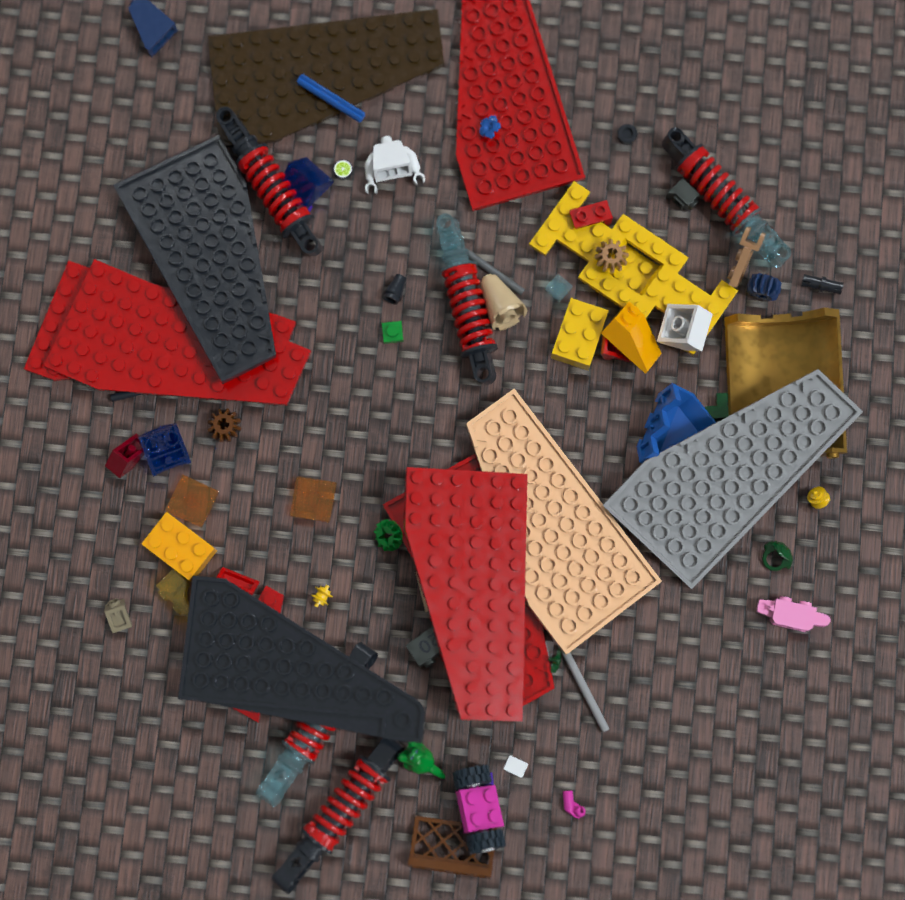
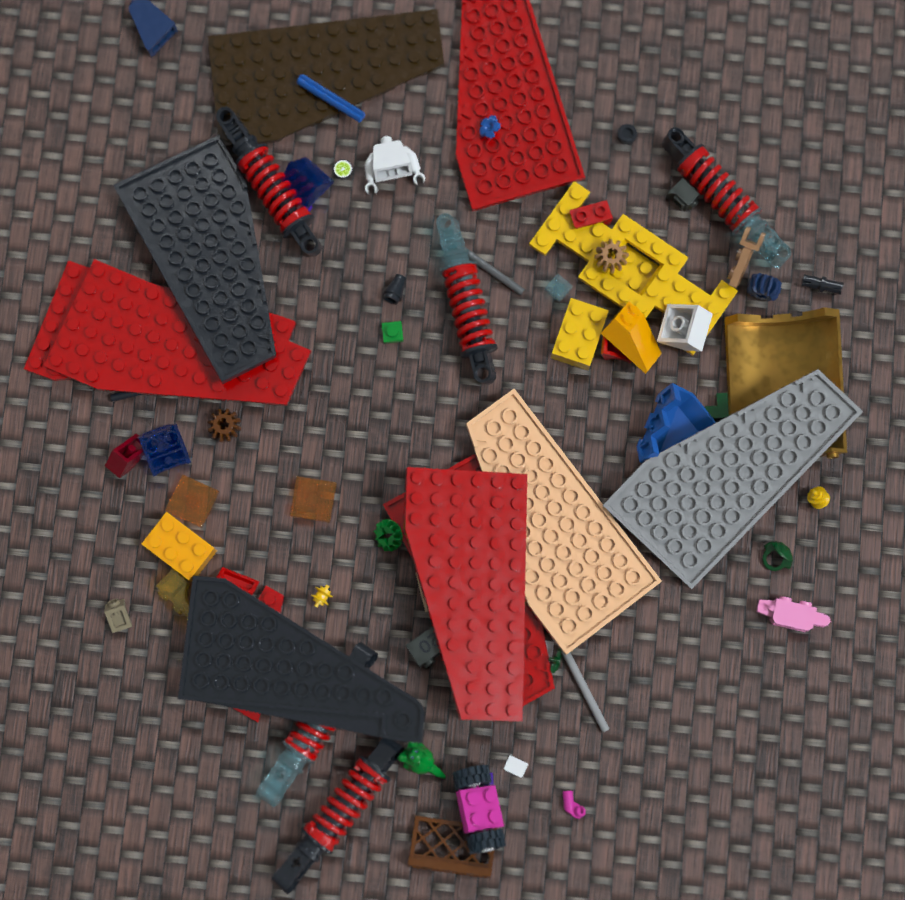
(501, 303): tan cone -> none

